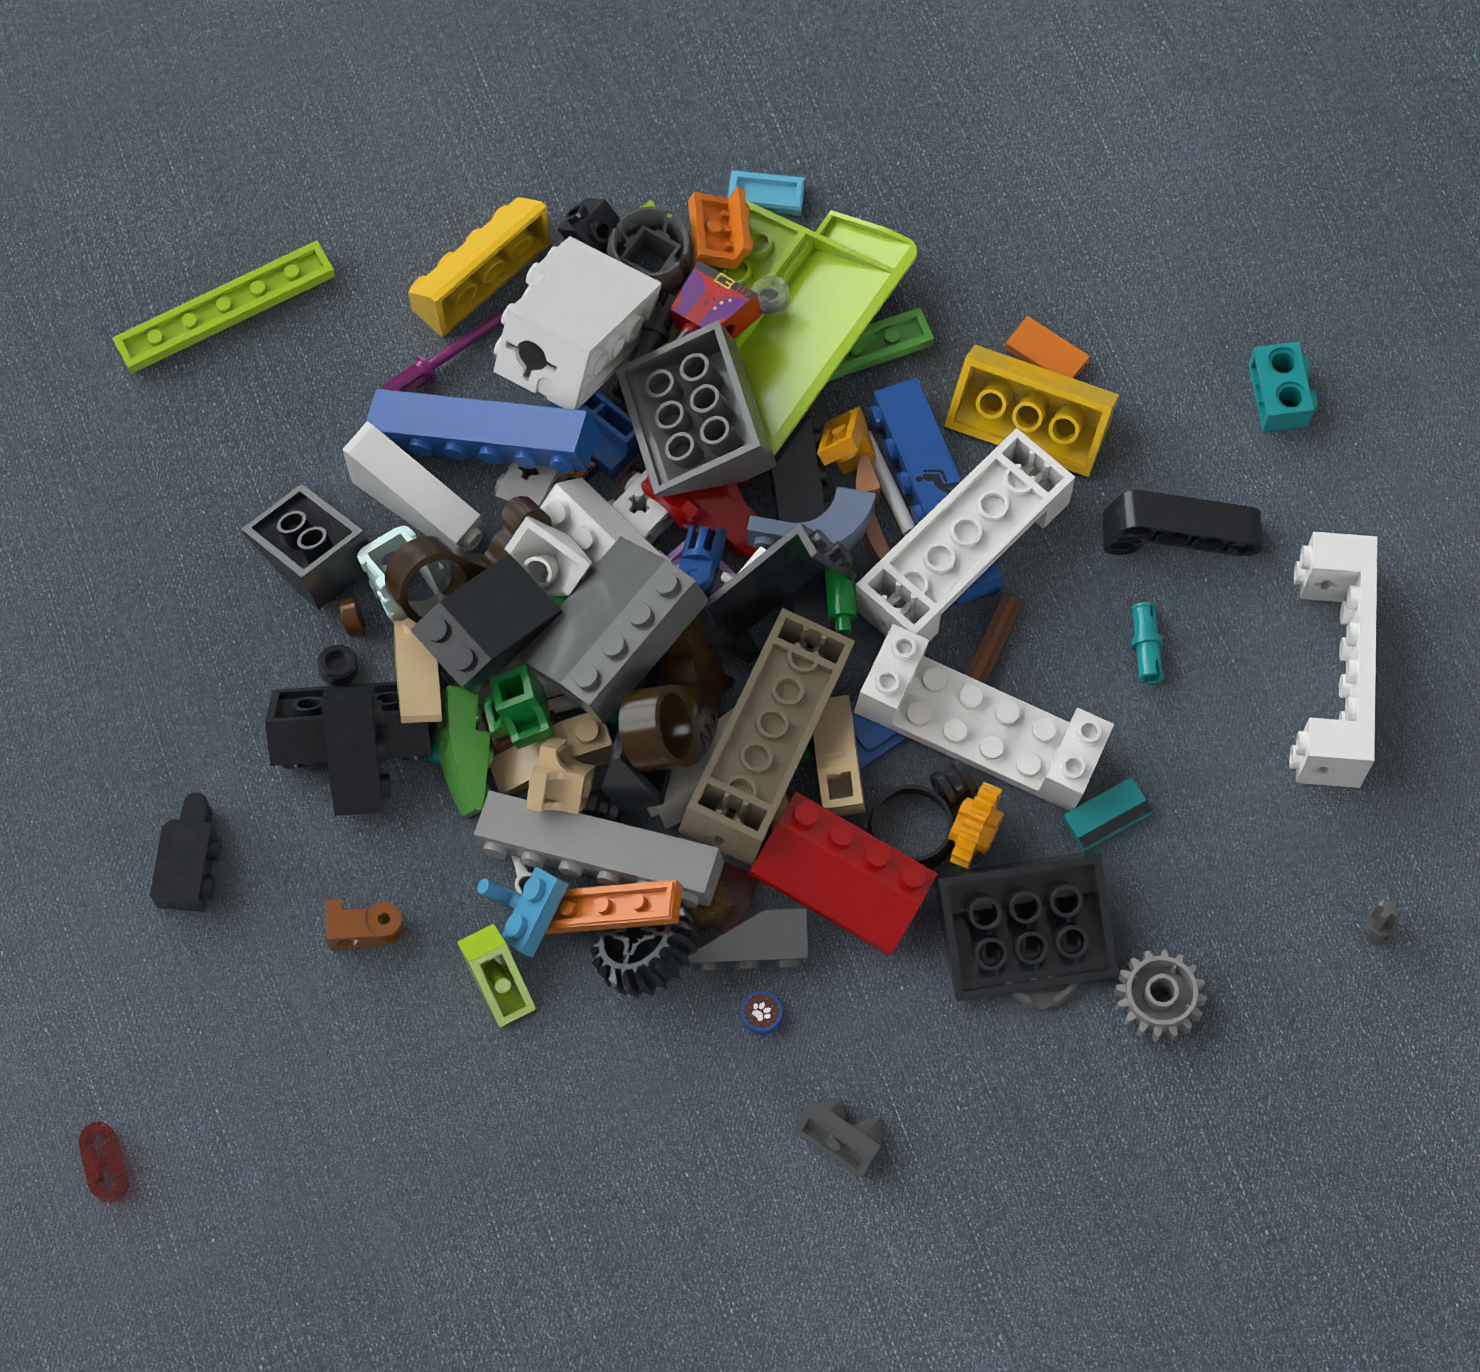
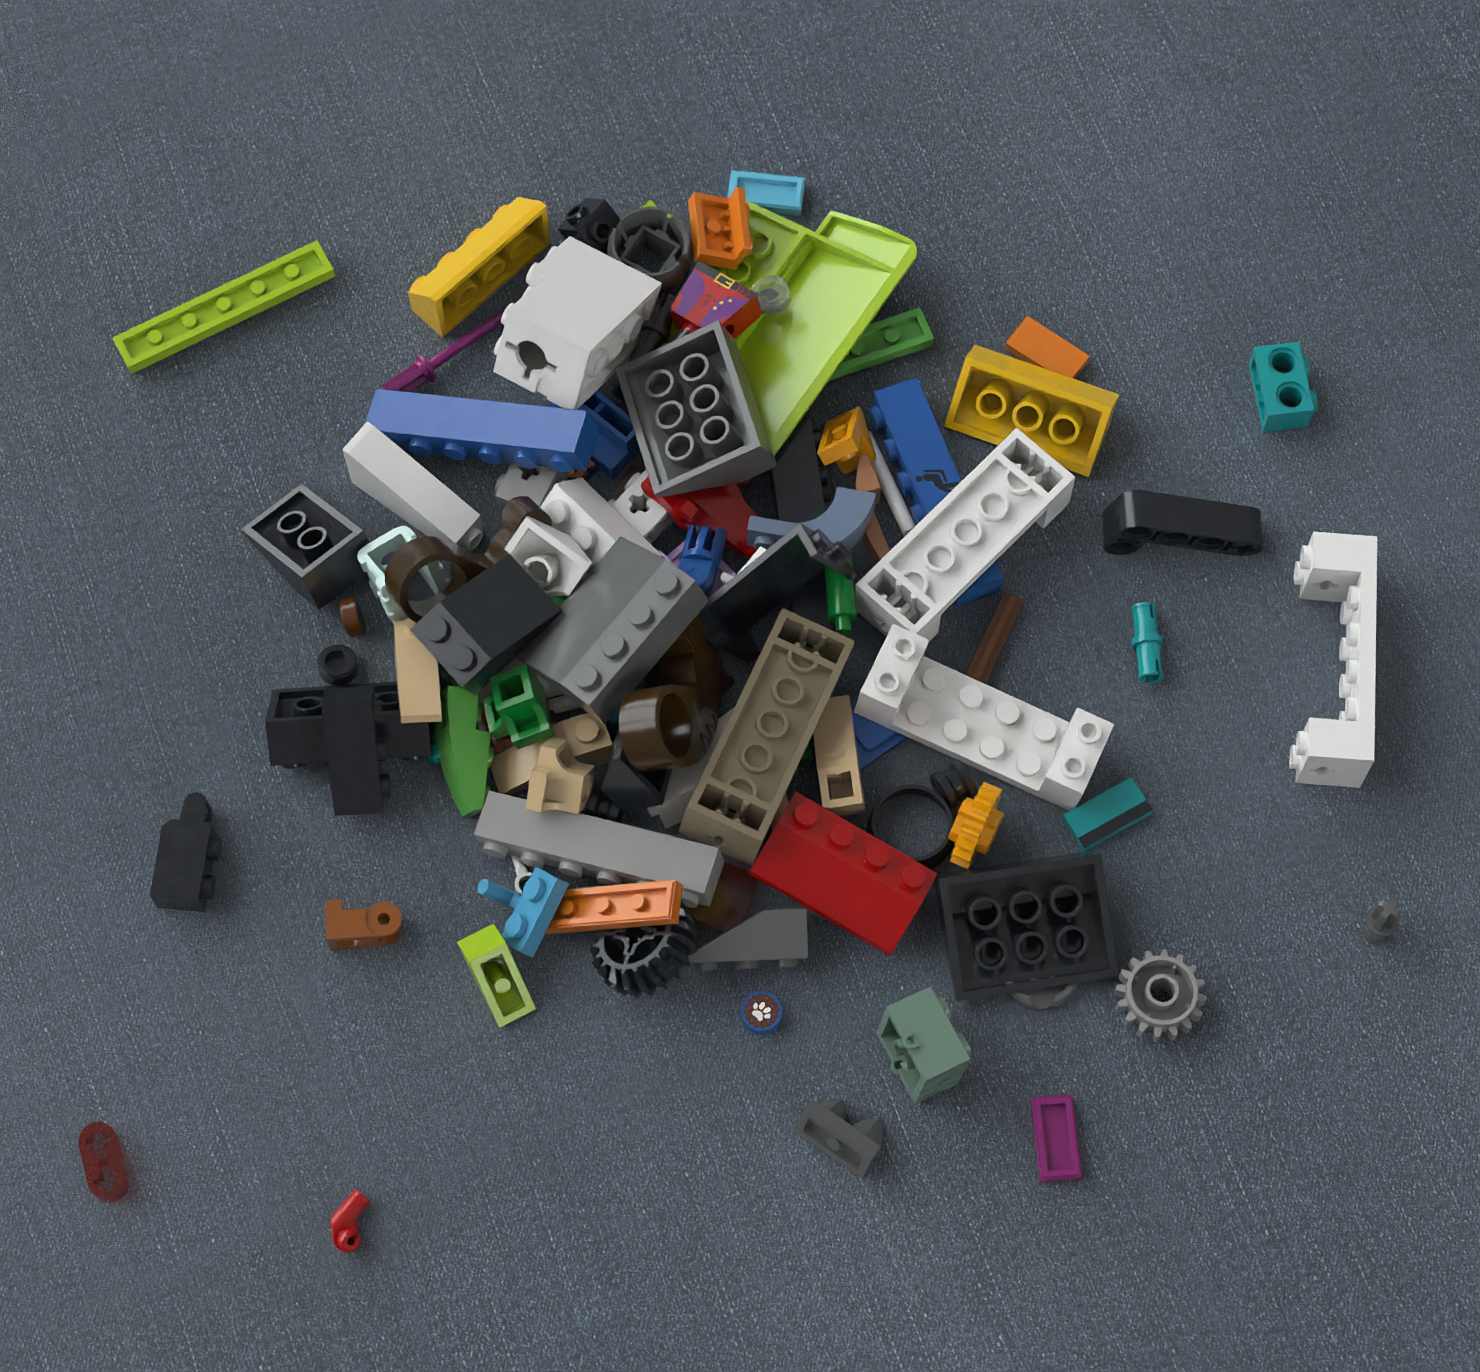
(344, 1222): none -> red arm
(925, 1043): none -> sand green brick
(1055, 1138): none -> magenta tile

